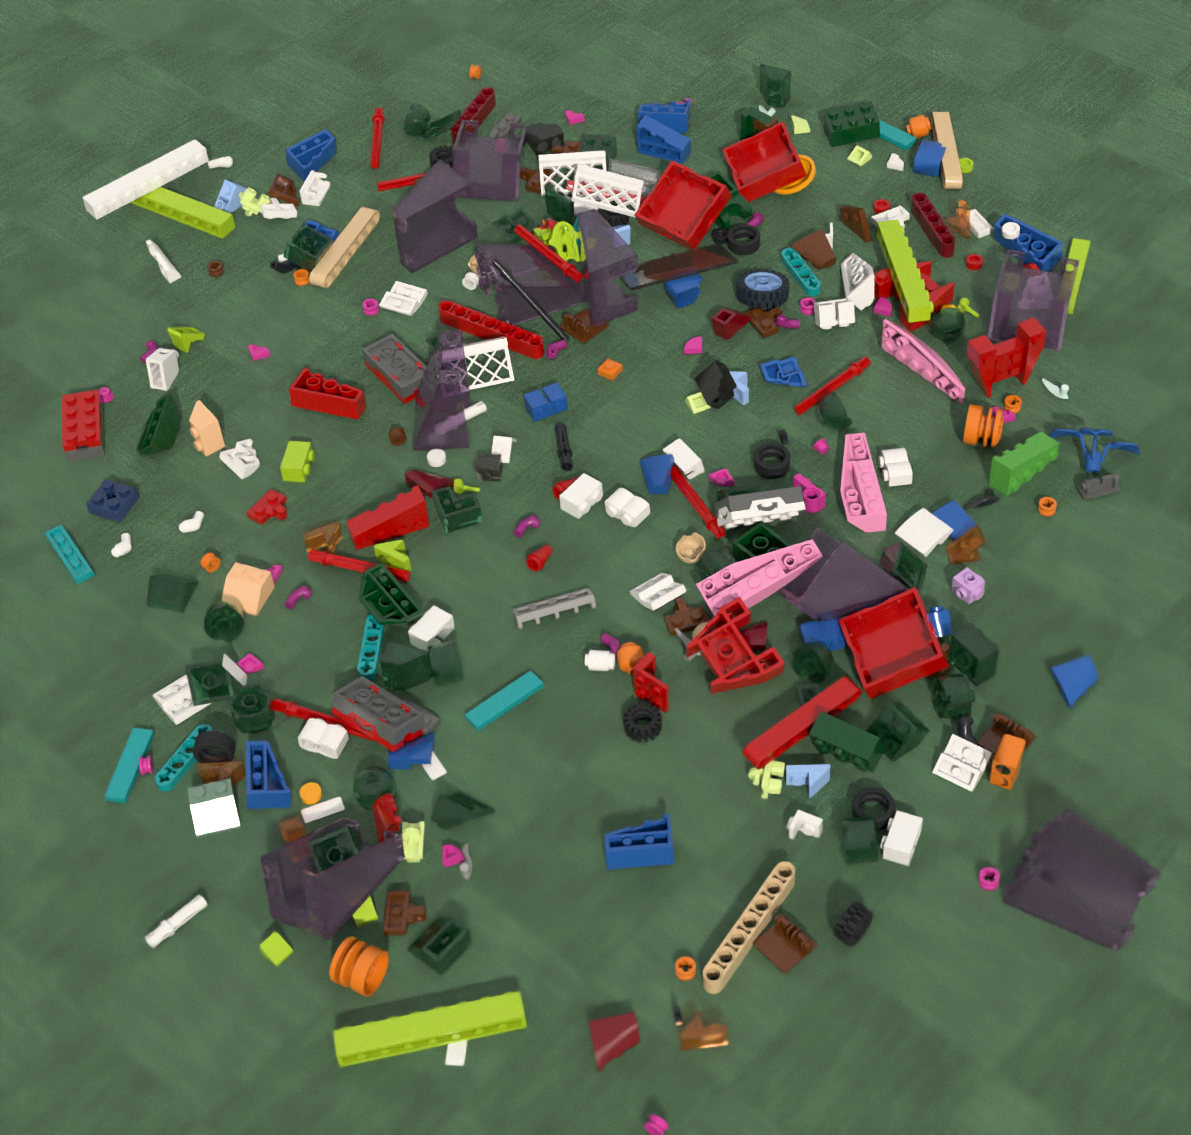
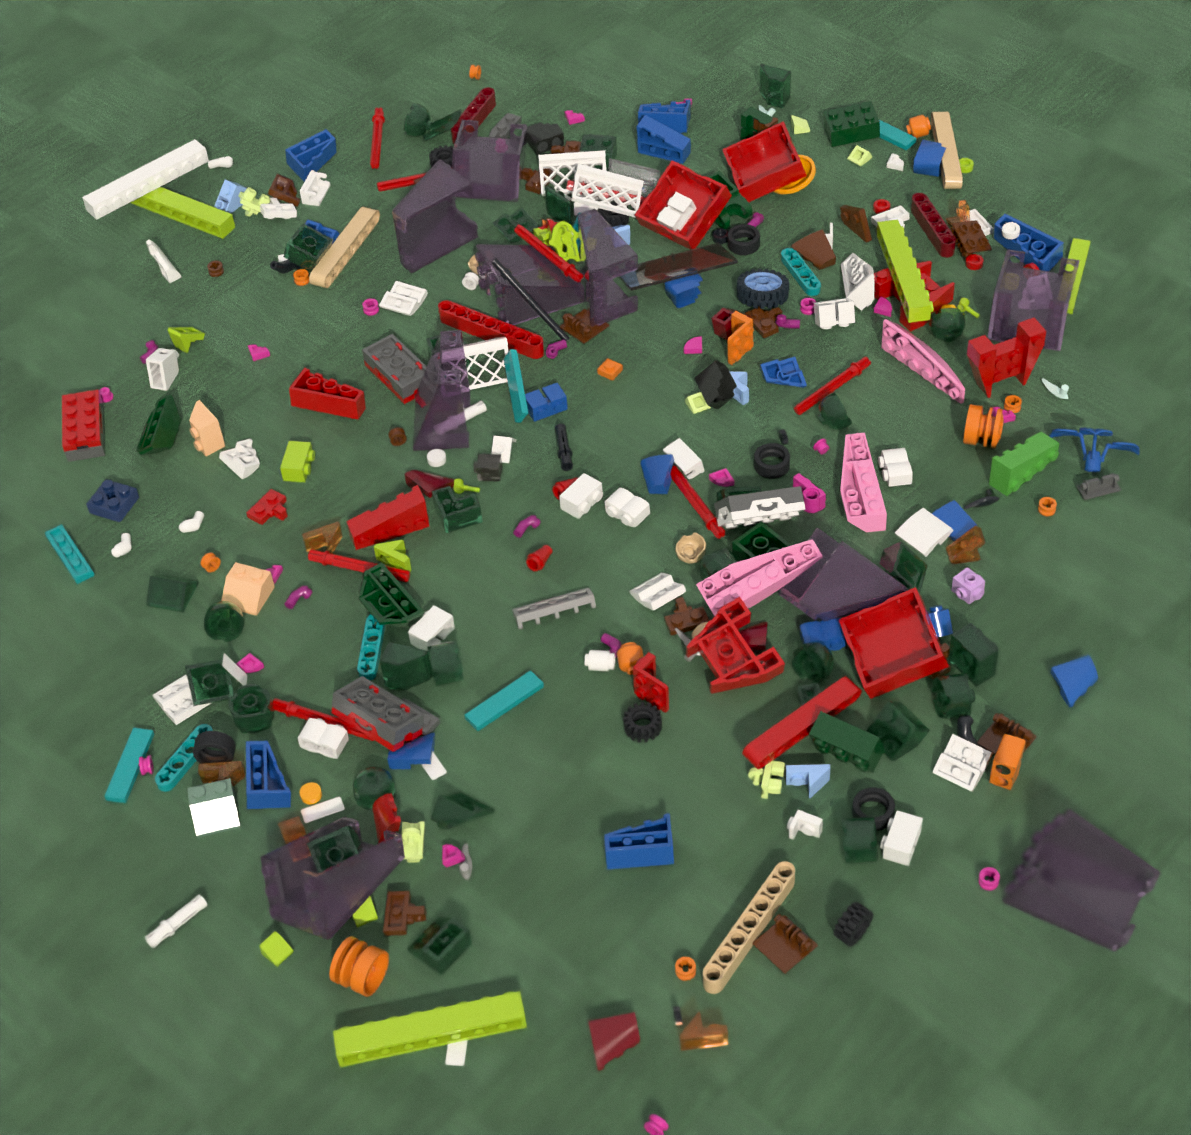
(515, 385): none -> teal tile
(677, 213): none -> white piece
(741, 337): none -> orange bracket
(970, 237): none -> reddish brown hinge

